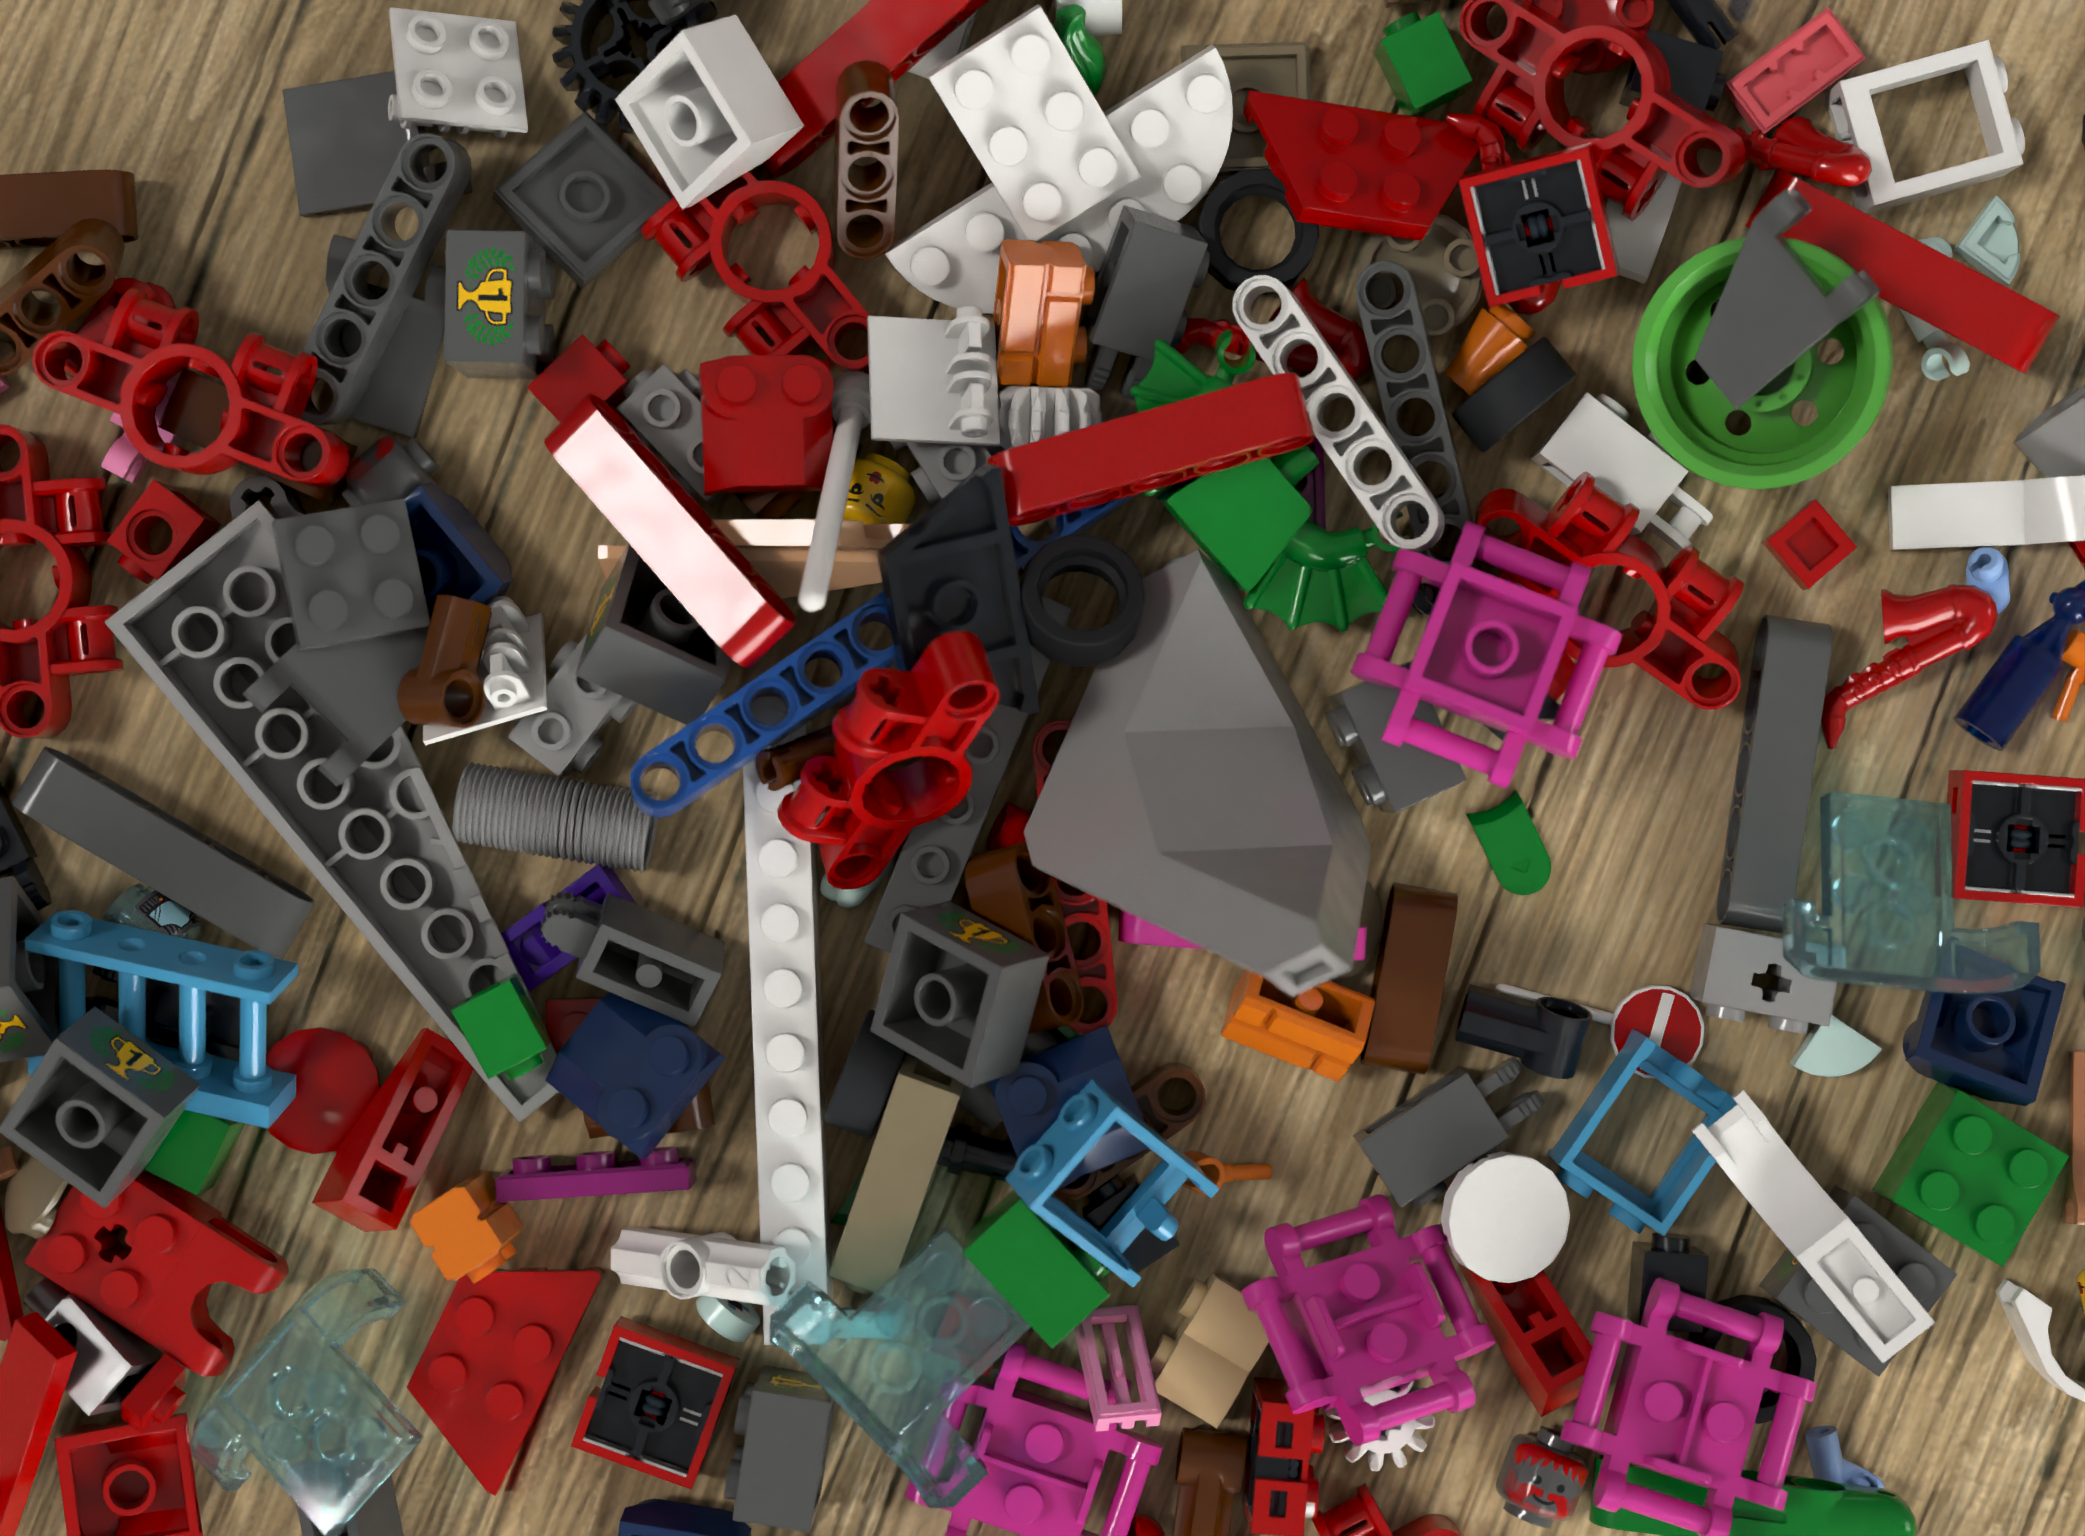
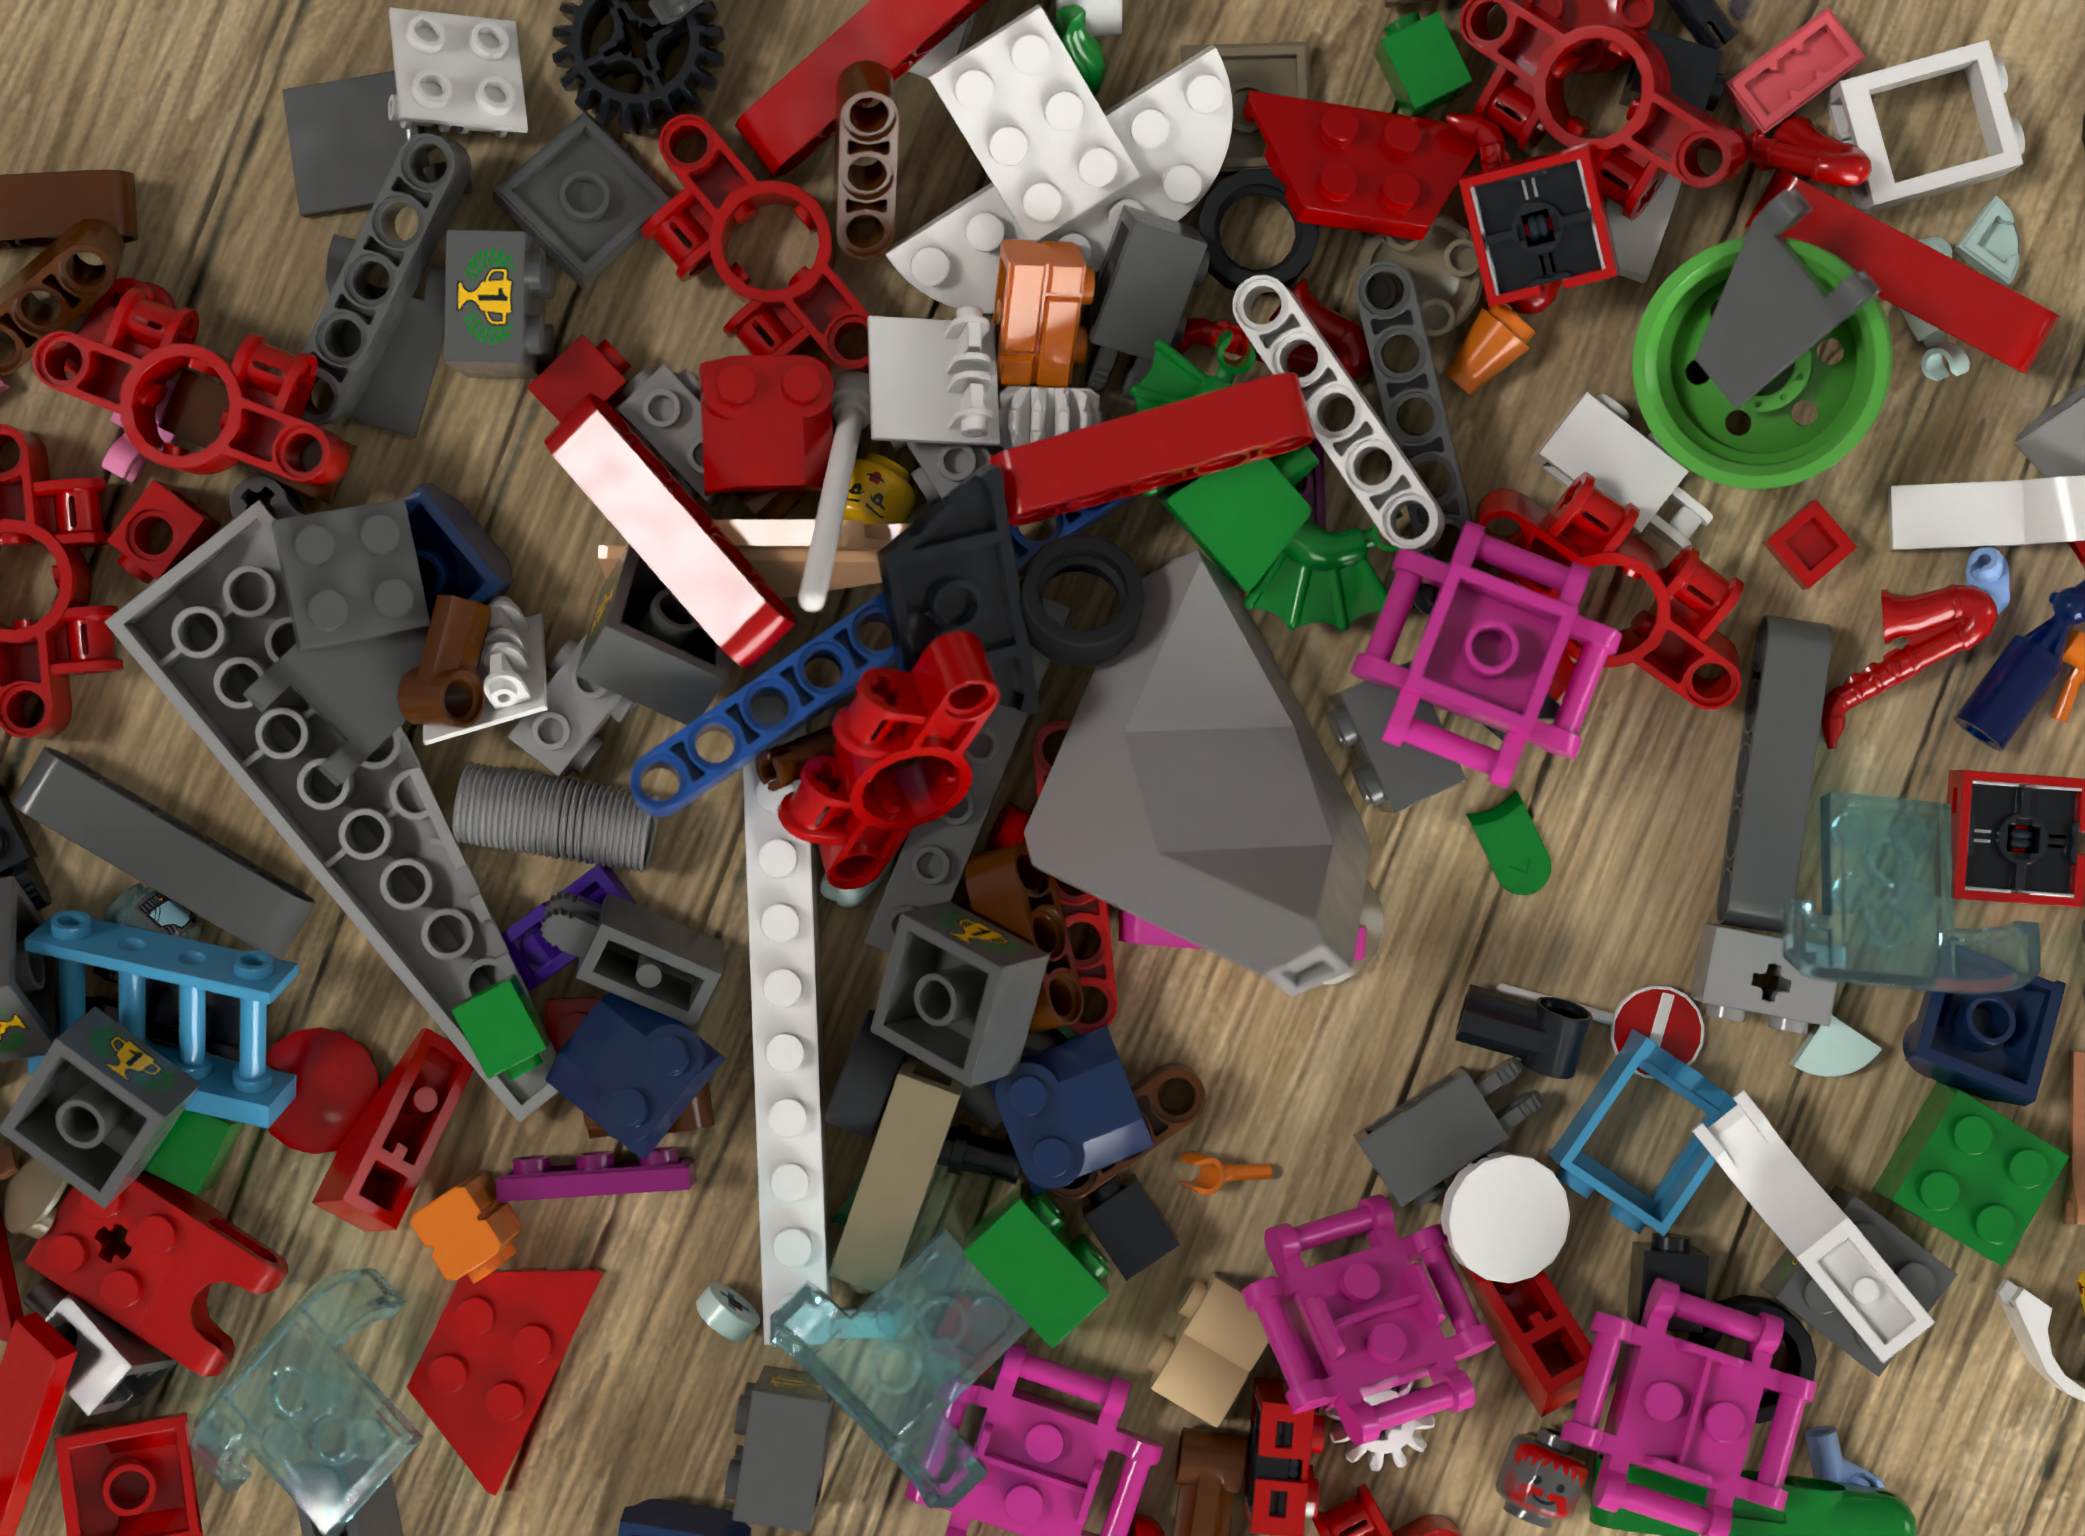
(155, 1395): red plate -> none
(388, 472): dark grey head -> none
(655, 1402): piece -> none
(703, 1265): white piece -> none
(708, 109): white slope -> none
(1067, 1142): dark azure window -> none
(1123, 1410): bright pink tile -> none
(1313, 1030): orange brick -> none
(1410, 977): reddish brown beam -> none
(1513, 394): black tyre -> none

